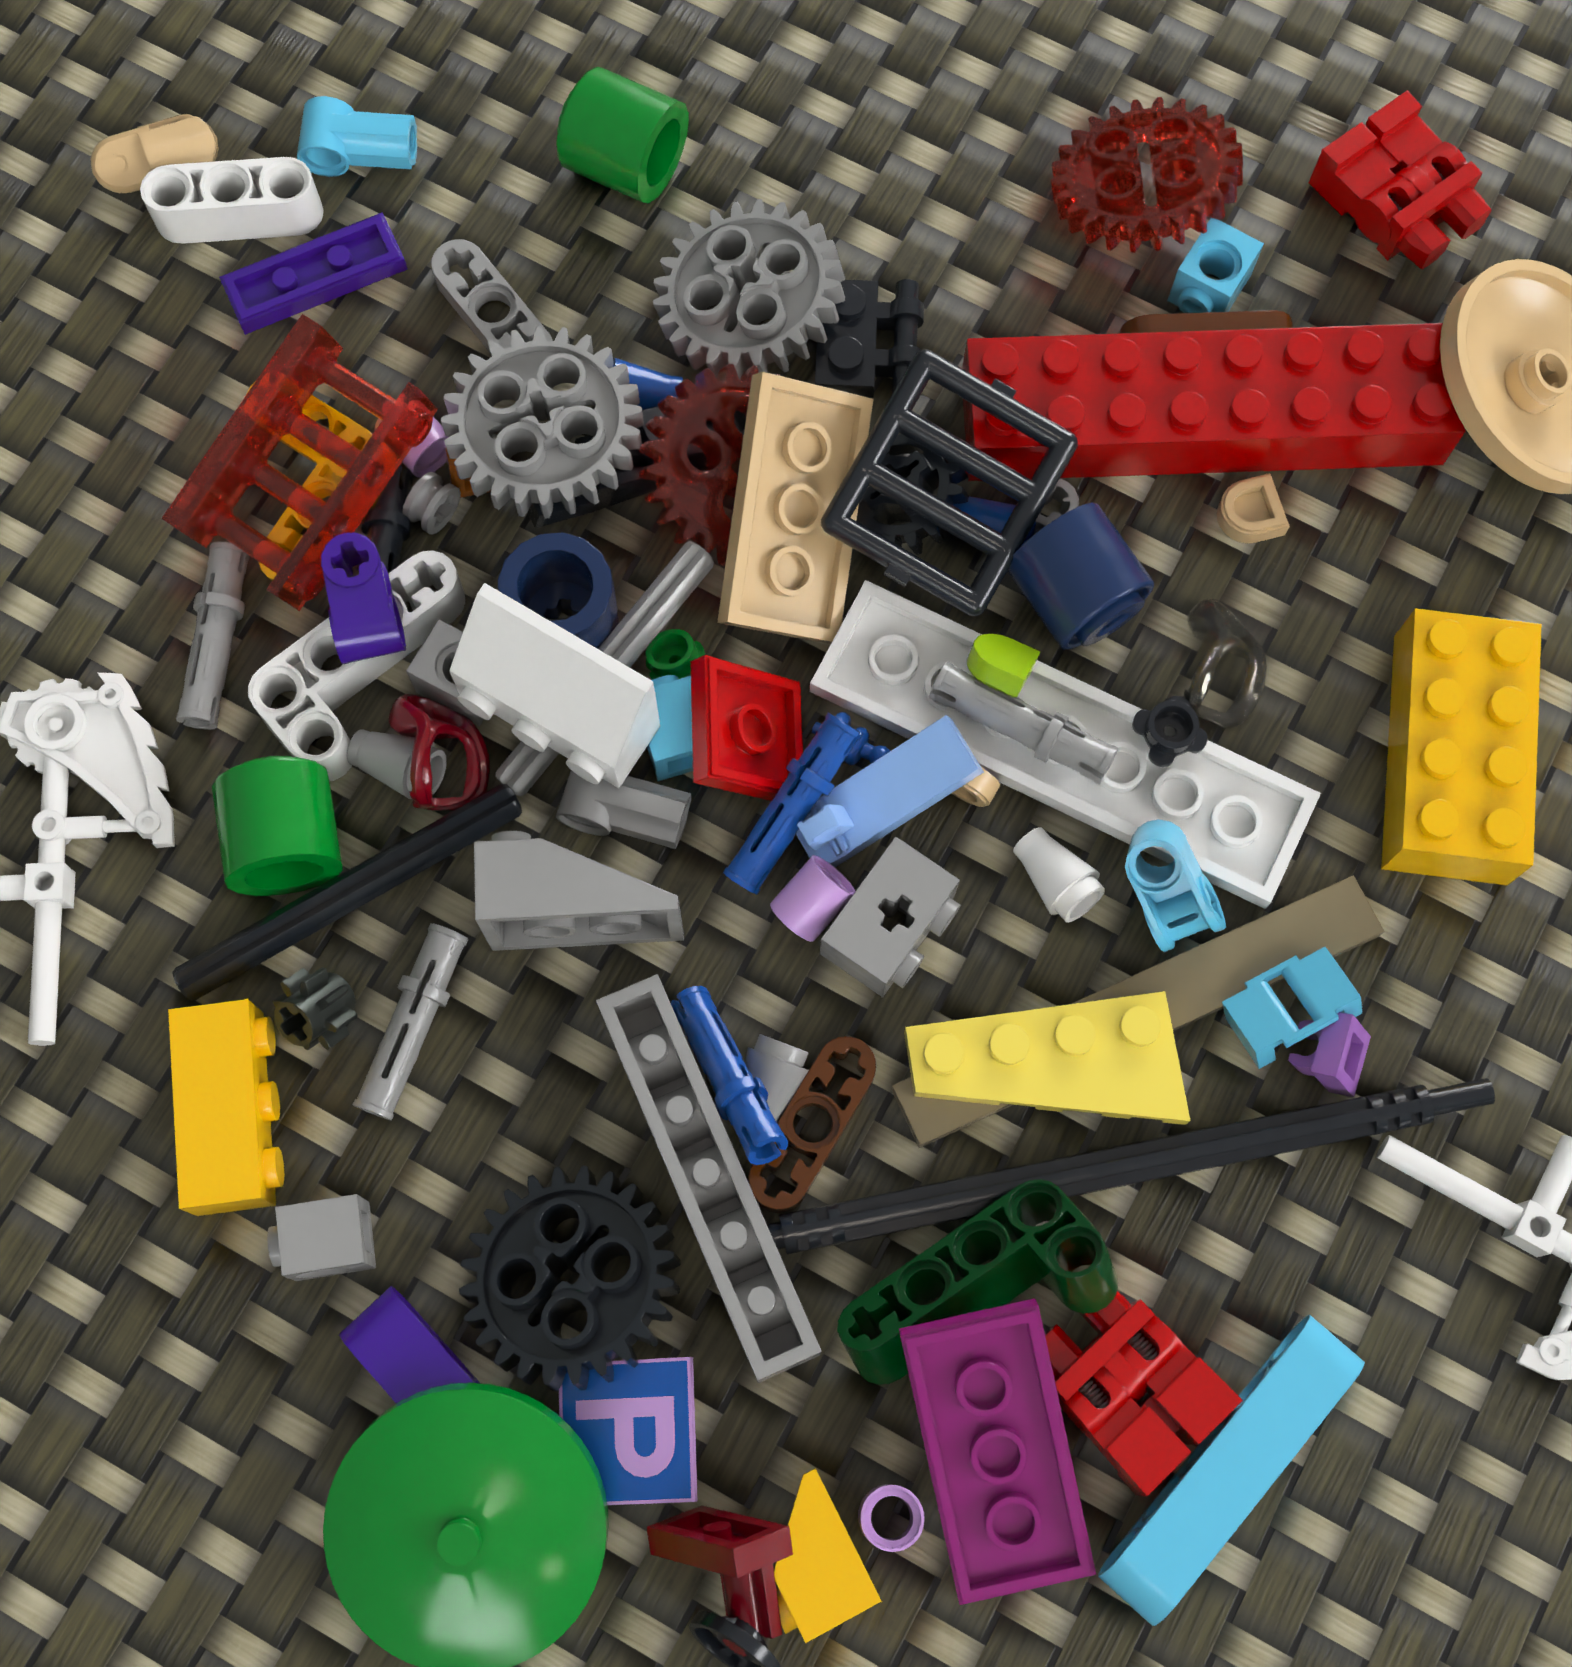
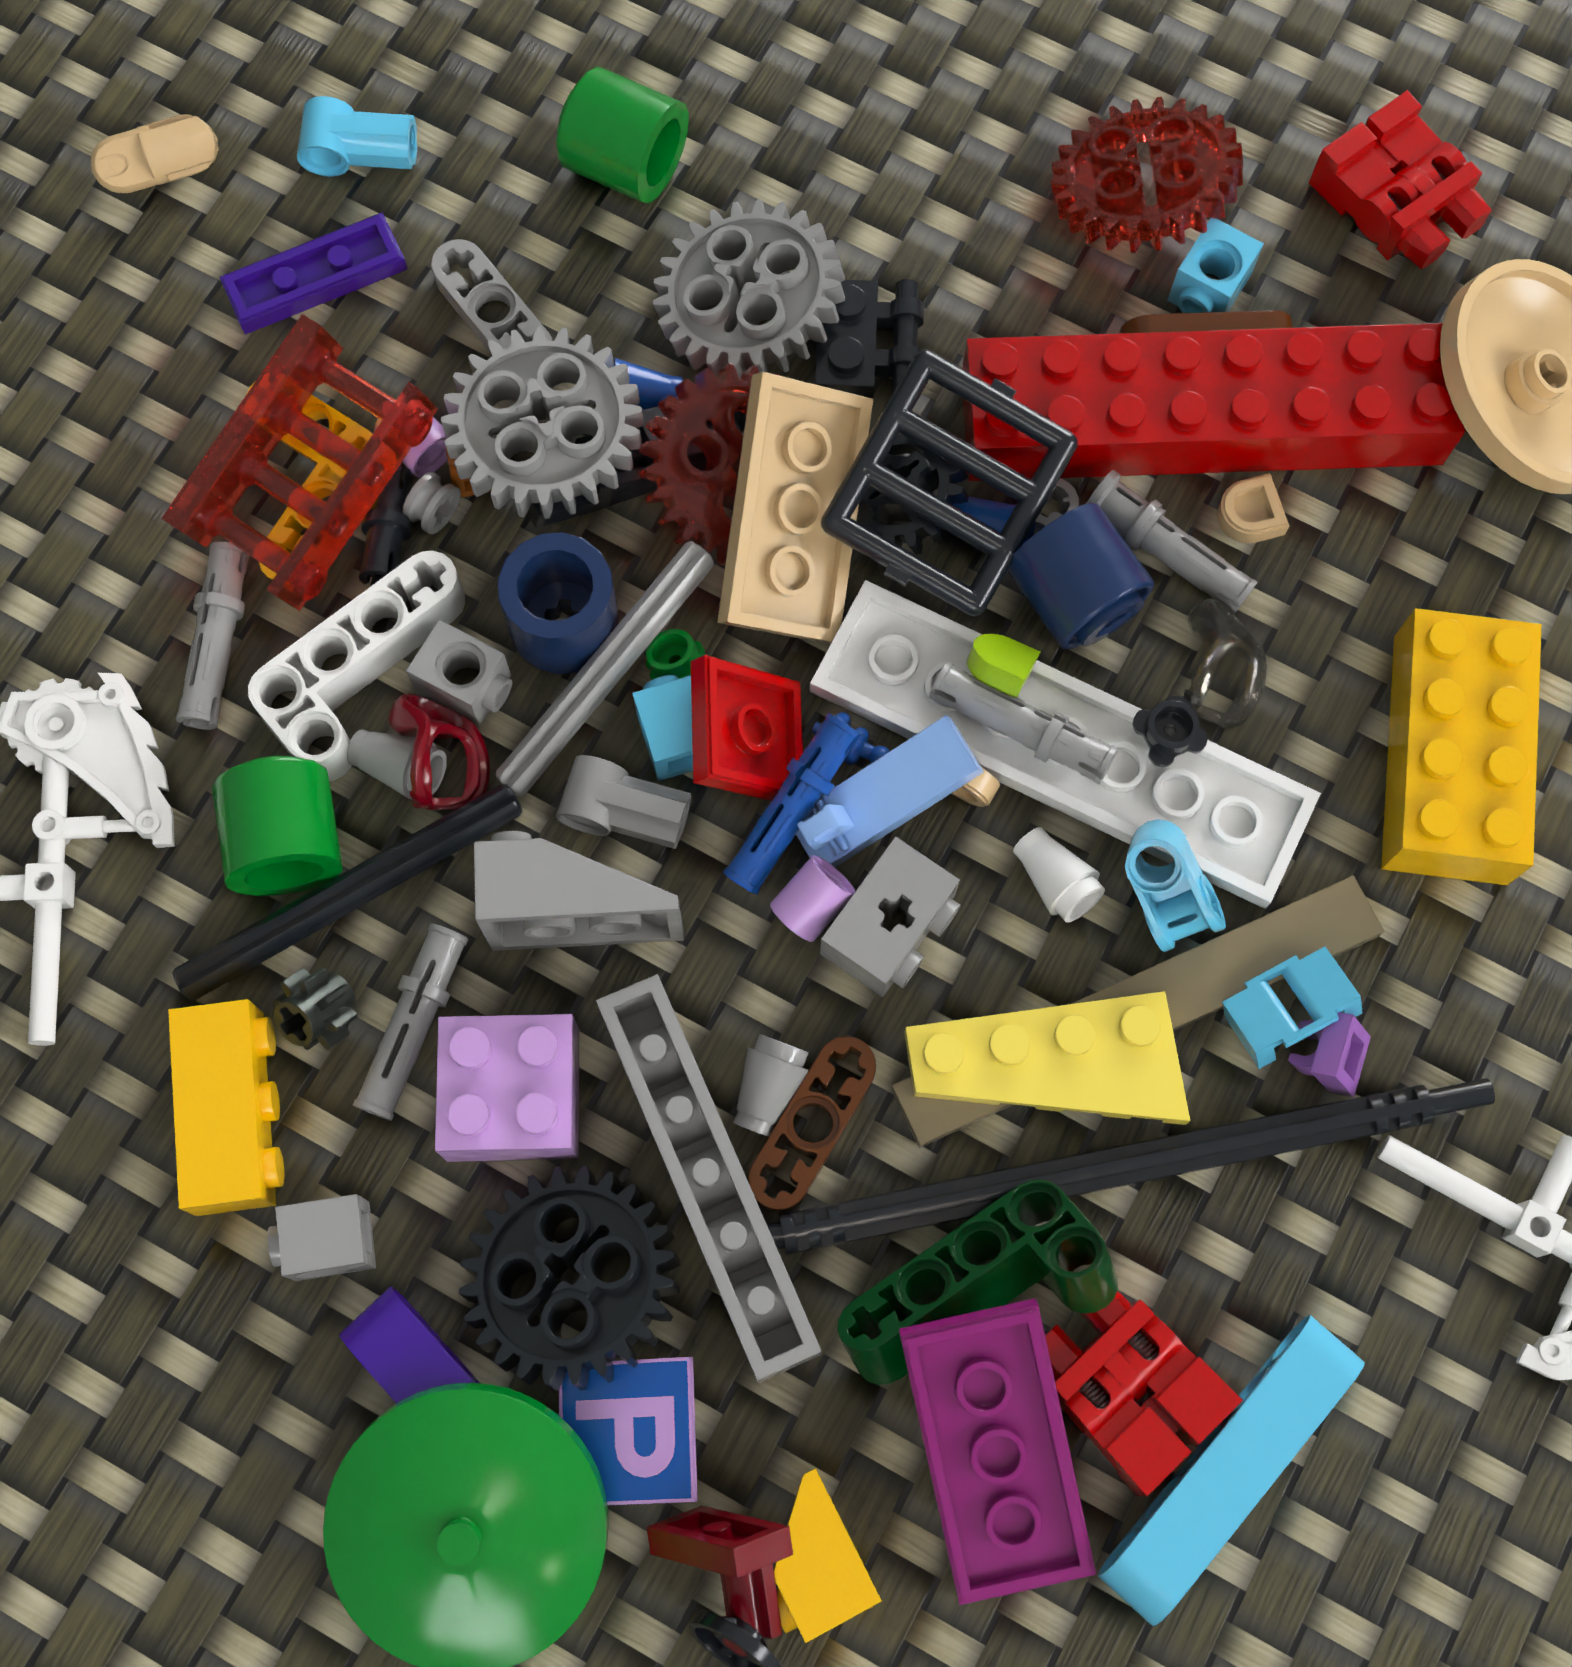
(206, 192): white beam -> none
(362, 607): dark purple piece -> none
(507, 1088): none -> lavender brick
(553, 689): white slope -> none
(737, 1093): blue pin -> none
(915, 1525): lavender beam -> none
(1146, 527): none -> light grey pin

